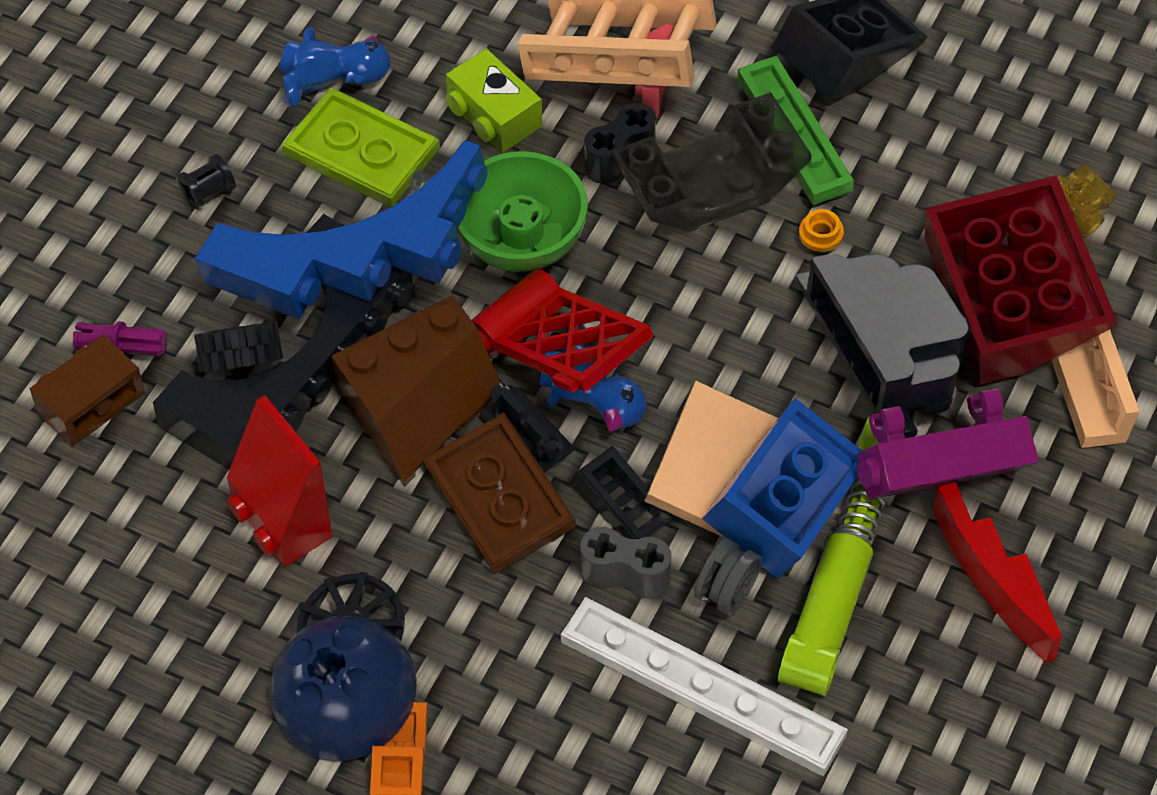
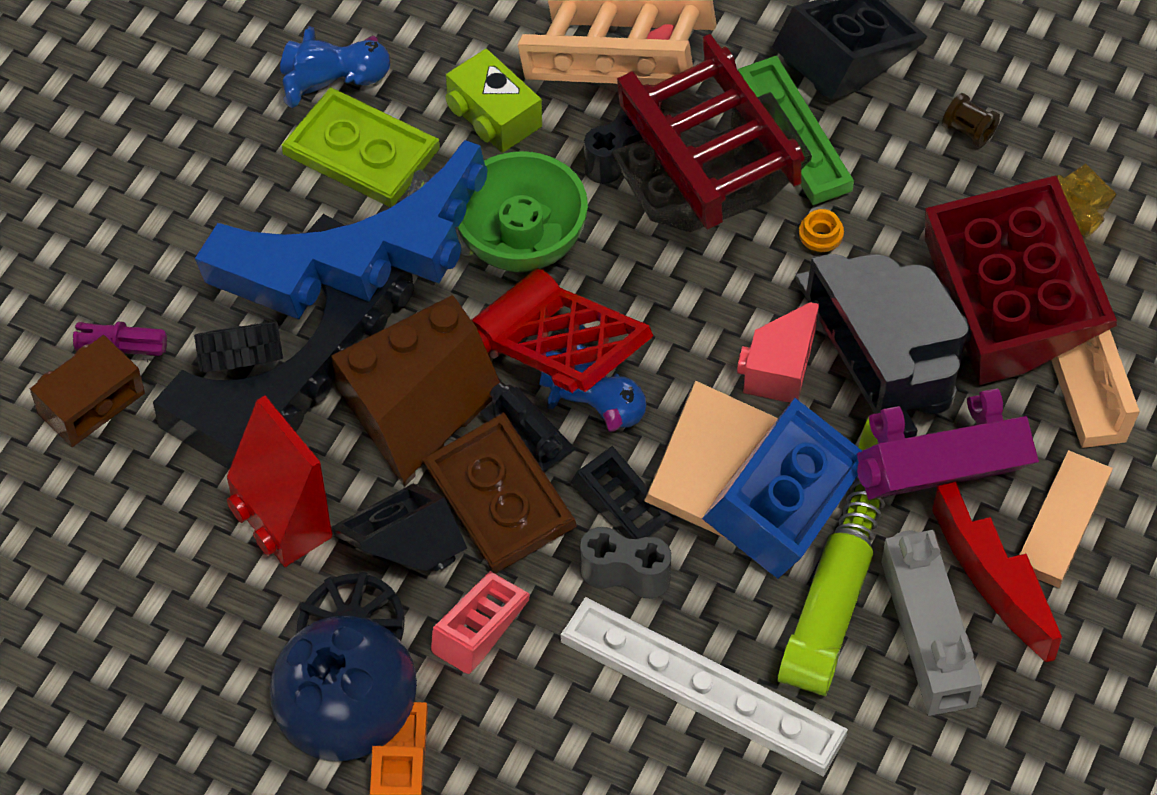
(206, 181): black bush -> none
(406, 528): none -> black slope
(461, 645): none -> coral slope
(686, 163): none -> dark red fence
(727, 576): dark grey wheel -> none
(779, 355): none -> coral slope
(931, 622): none -> light grey brick
(971, 120): none -> dark brown bush
(1065, 517): none -> light nougat tile

